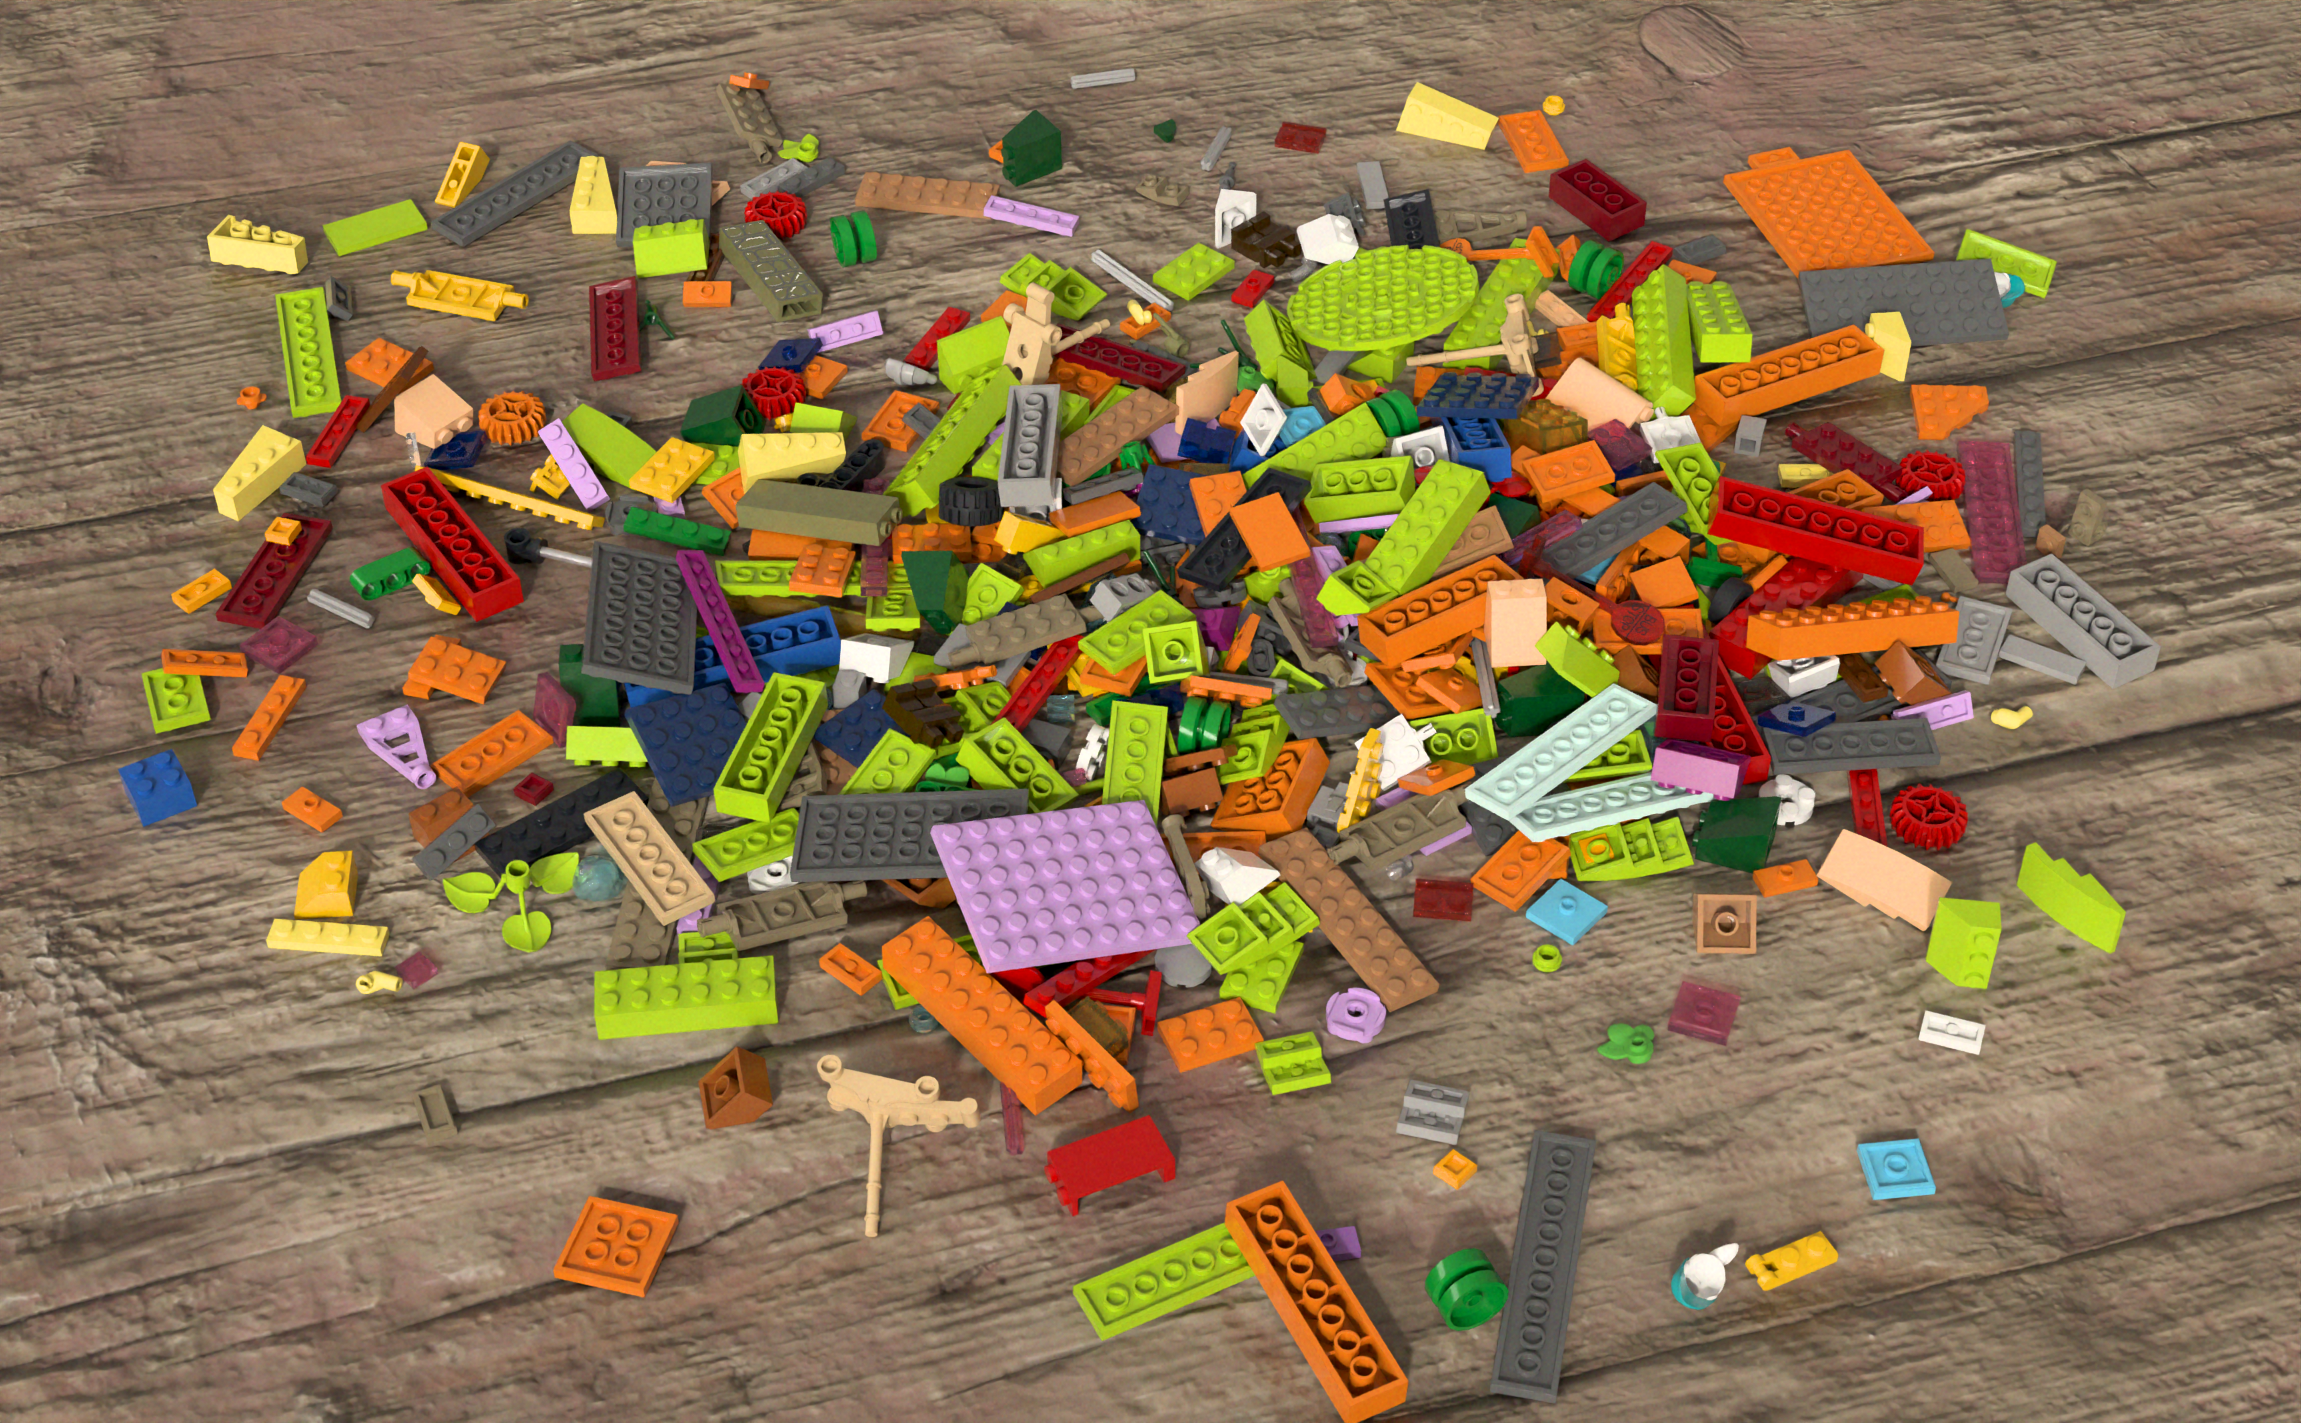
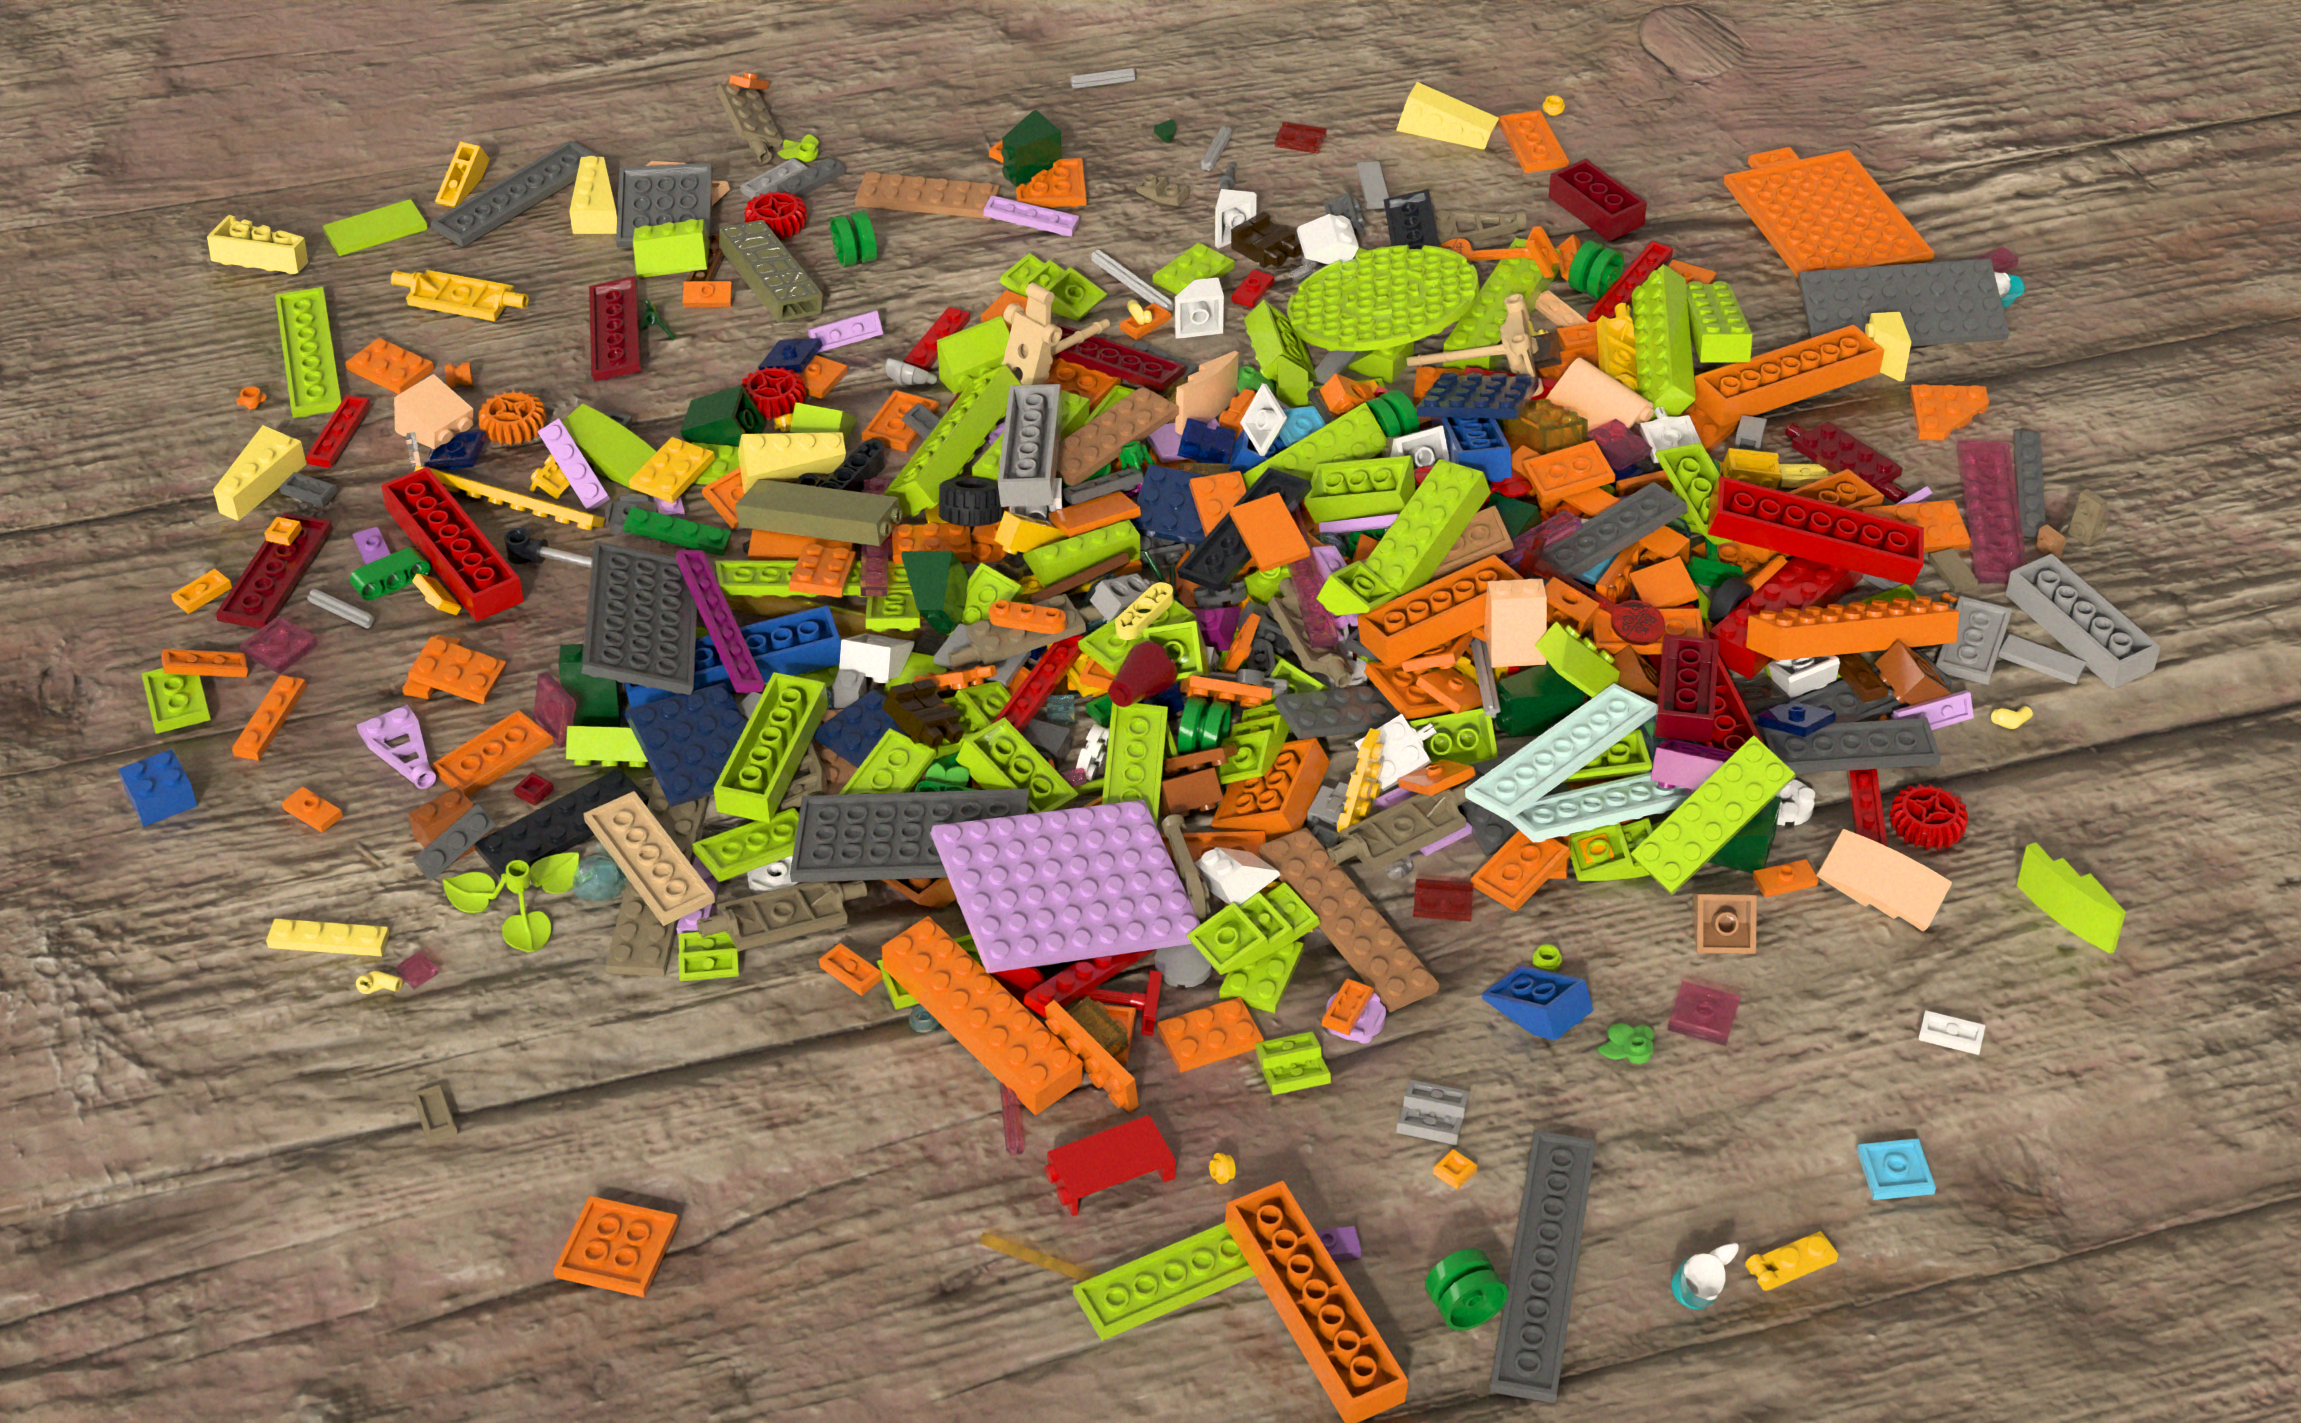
(327, 887): yellow slope -> none
(338, 298): dark grey plate -> none
(371, 545): none -> medium lavender plate
(392, 388): reddish brown tile -> none
(461, 375): none -> orange wheel
(685, 997): lime brick -> none
(735, 1090): dark orange slope -> none
(888, 1104): tan piece -> none
(1027, 617): none -> orange plate
(1036, 1257): none -> clear yellow bar
(1057, 187): none -> orange plate
(1131, 622): none -> light yellow beam
(1142, 674): none -> dark red cone
(1174, 343): olive plant -> none
(1199, 309): none -> white slope
(1222, 1168): none -> yellow plate
(1243, 360): dark green plant -> none
(1250, 677): none -> dark grey beam
(1347, 1006): none -> orange plate
(1541, 1000): none -> blue slope
(1566, 911): medium azure plate -> none
(1700, 250): dark grey plate -> none
(1713, 815): none -> plate
(1752, 467): none -> yellow hinge
(1933, 470): red gear -> none
(1965, 940): lime slope -> none
(2006, 258): lime tile -> none

